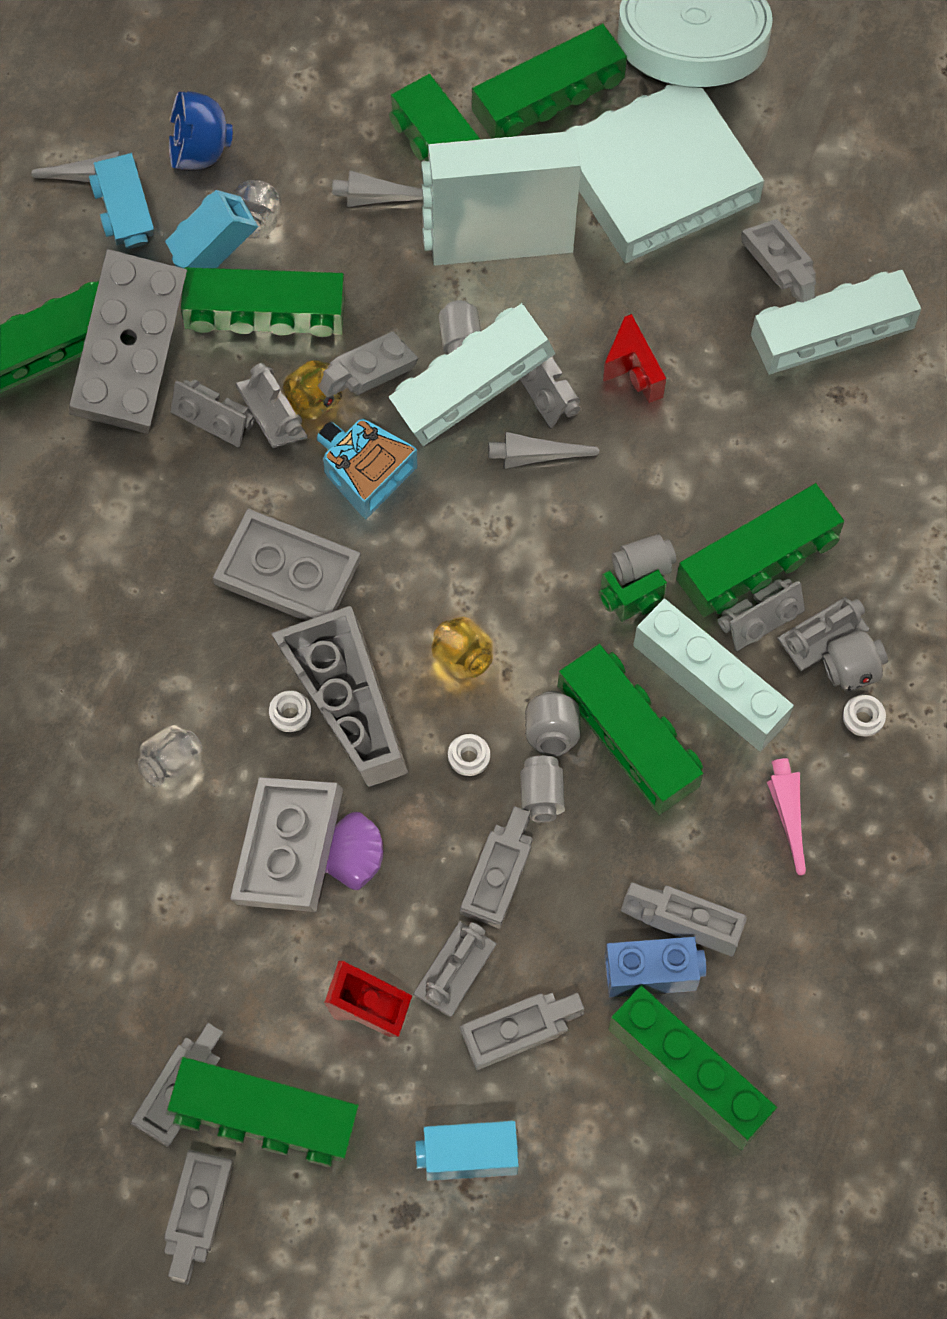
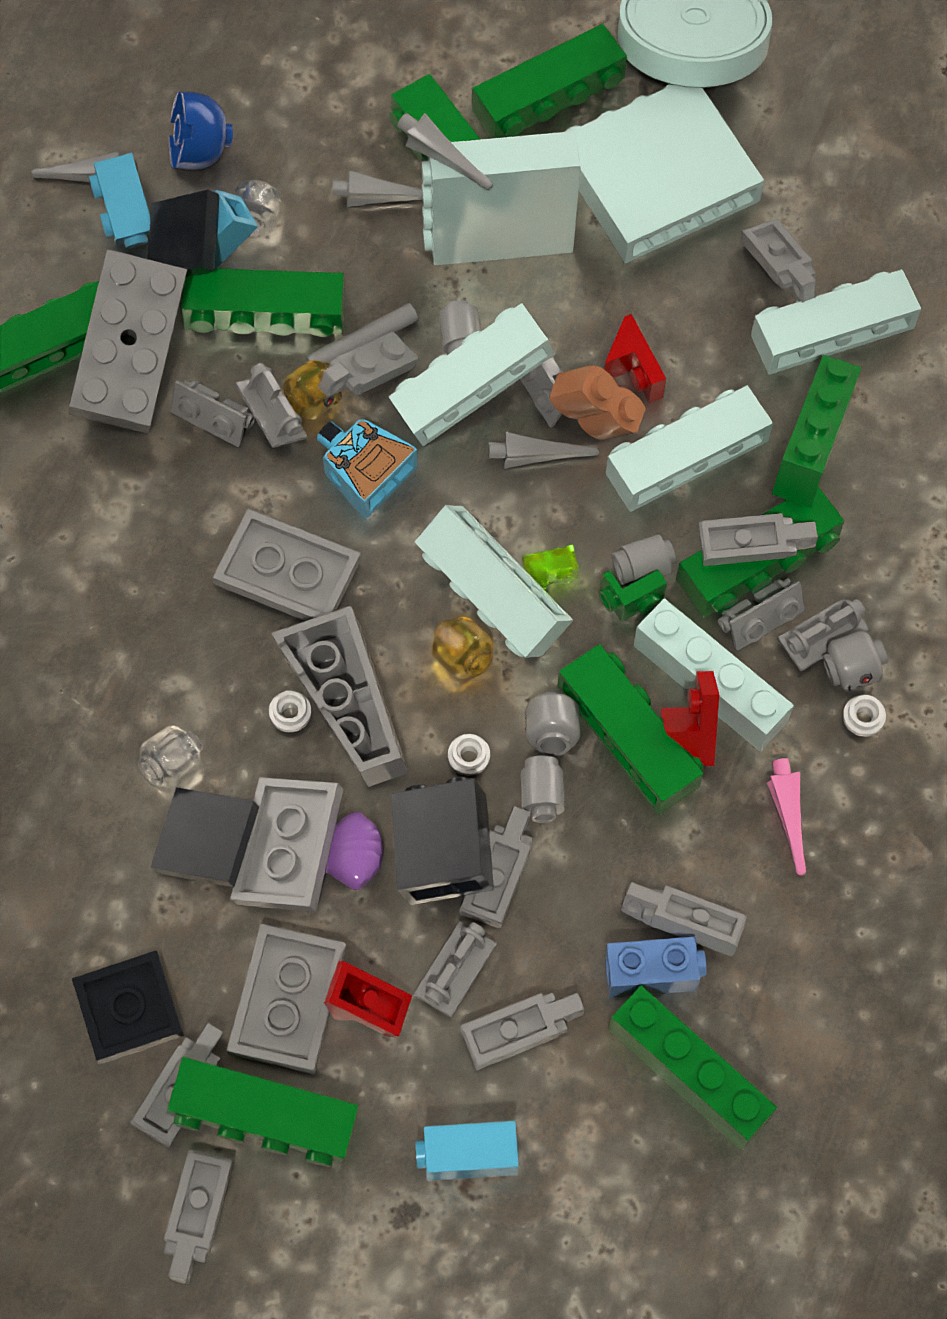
(127, 1007): none -> black tile
(185, 231): none -> black tile
(205, 837): none -> black tile
(283, 999): none -> light grey plate
(391, 322): none -> light grey piece
(430, 141): none -> light grey piece
(441, 841): none -> black brick
(492, 582): none -> light aqua brick
(552, 566): none -> clear neon green piece
(597, 402): none -> nougat brick
(688, 447): none -> light aqua brick
(696, 725): none -> red slope
(753, 538): none -> light grey hinge
(816, 431): none -> green brick

